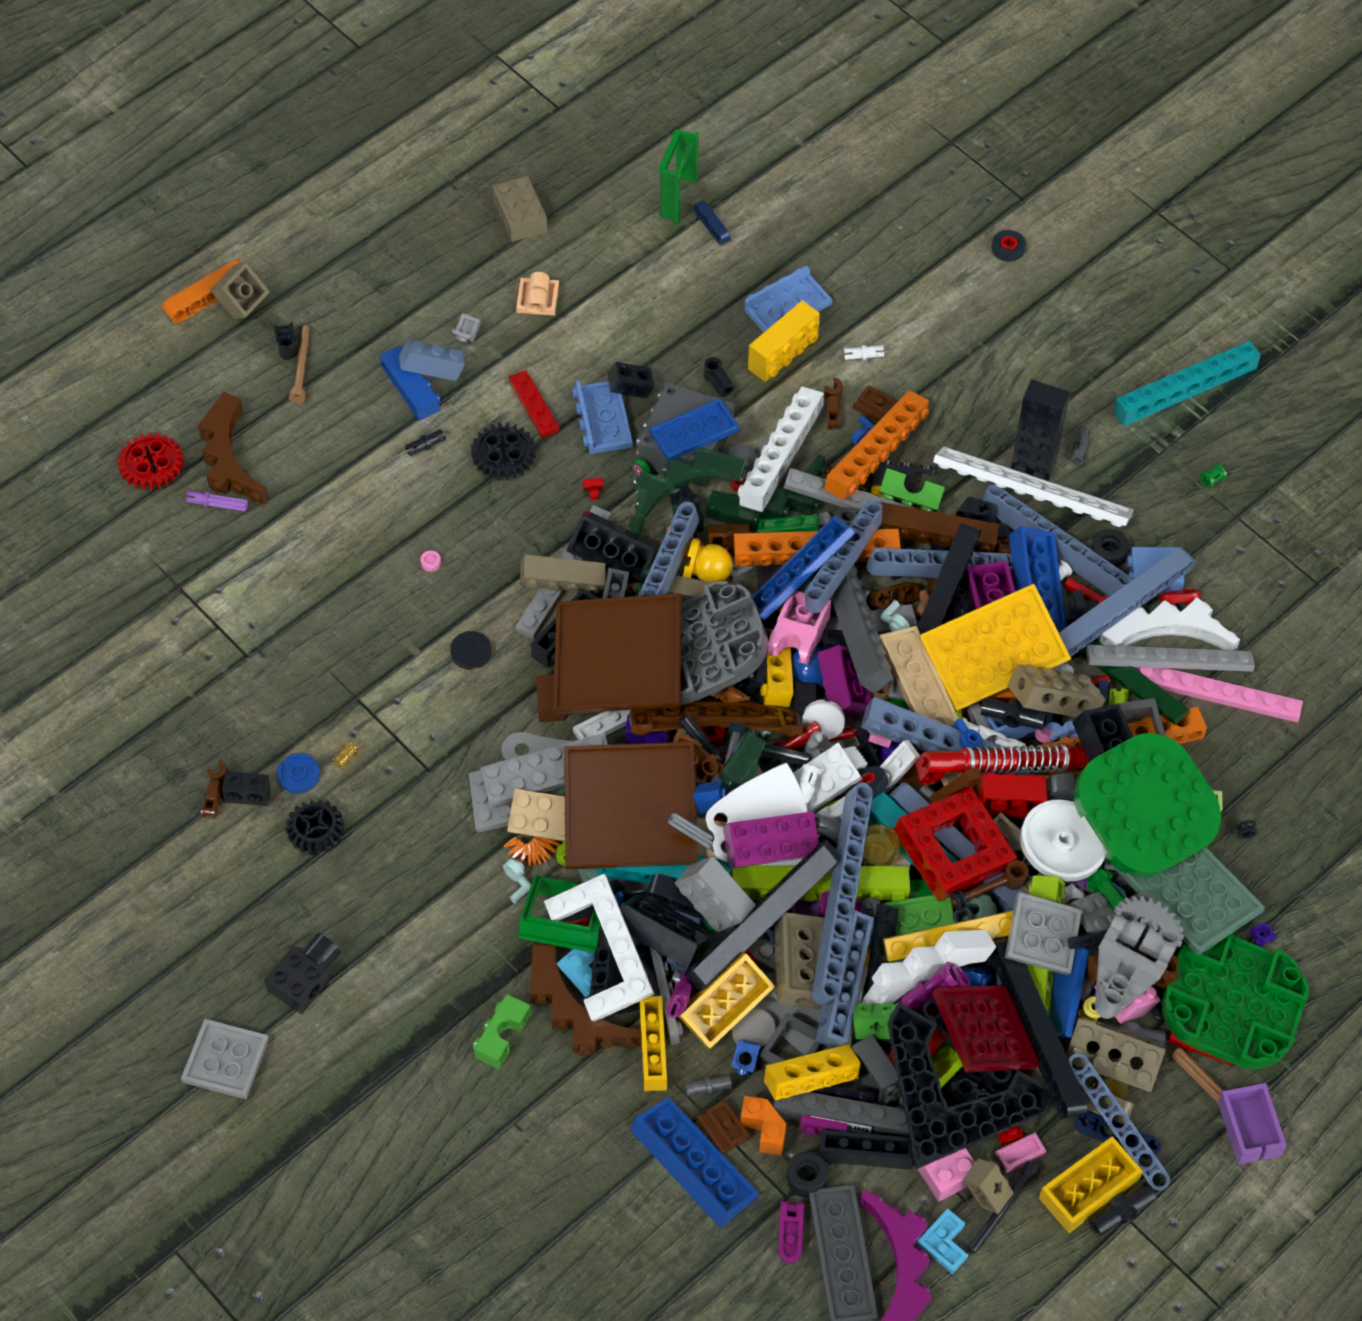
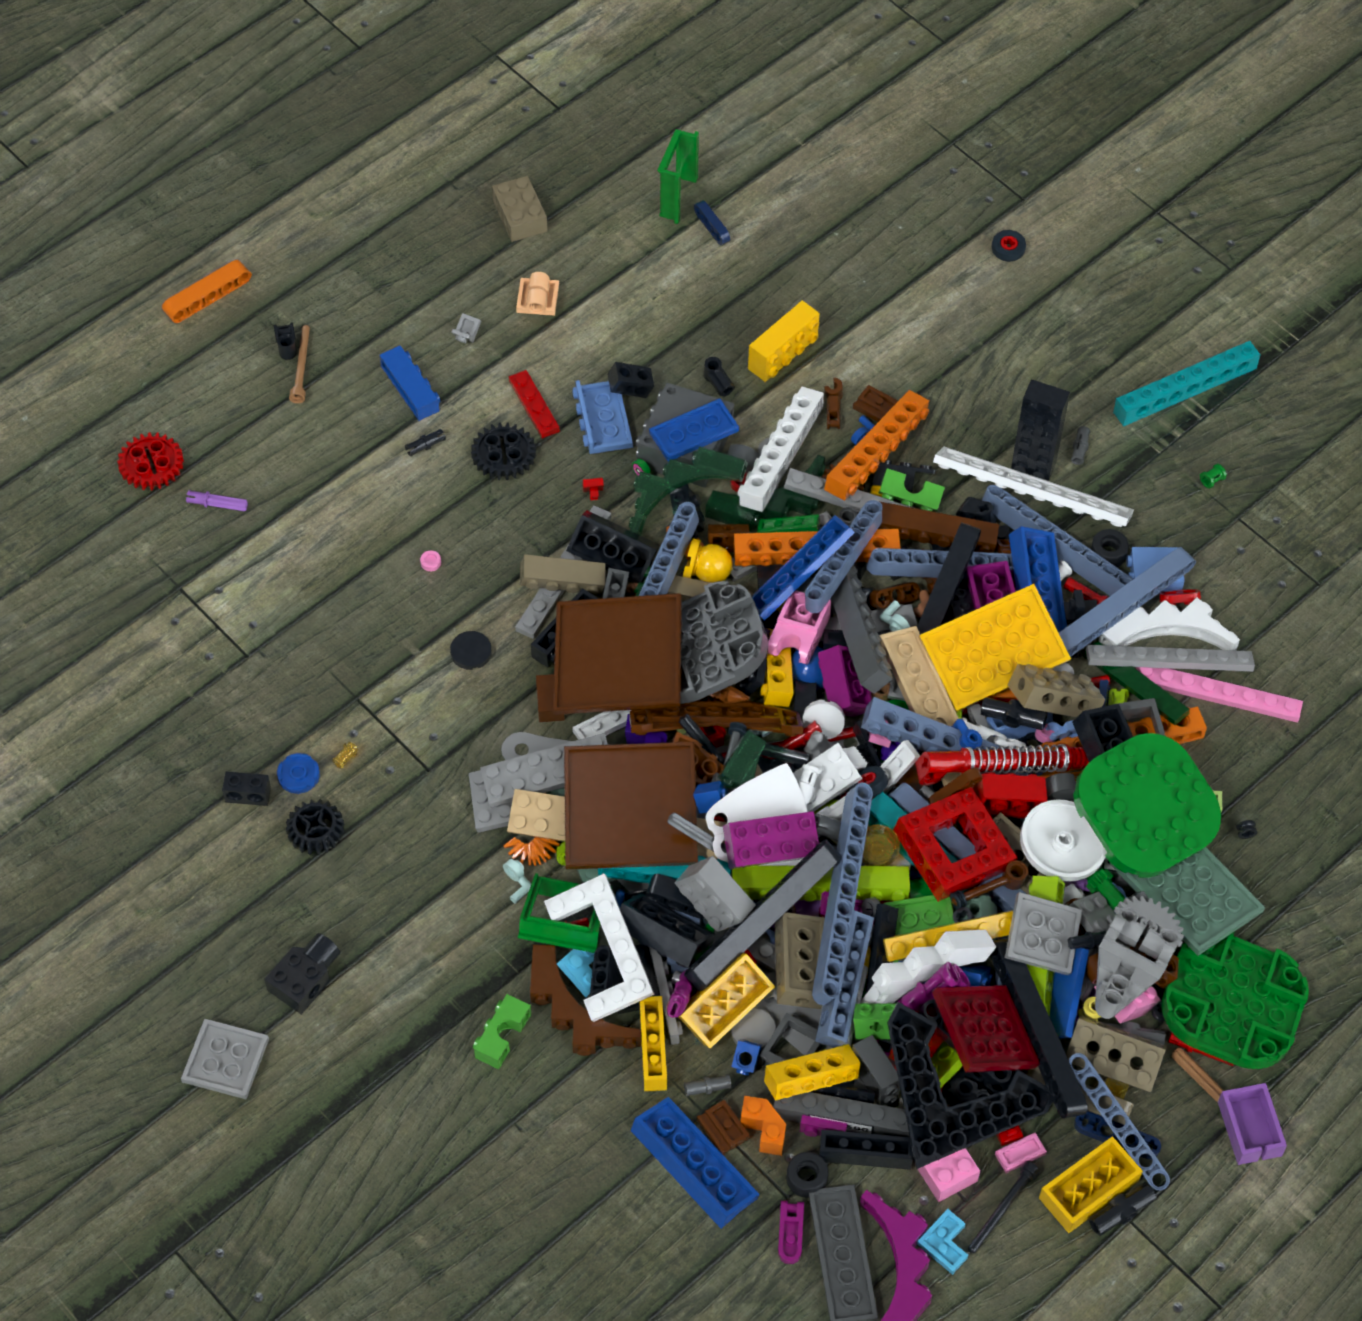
(214, 791): reddish brown piece -> none
(226, 473): reddish brown arch -> none
(239, 290): dark tan brick -> none
(431, 360): sand blue brick -> none
(779, 298): medium blue bracket -> none
(864, 352): white pin -> none
(988, 1185): dark tan brick -> none
(1266, 930): dark purple plate -> none

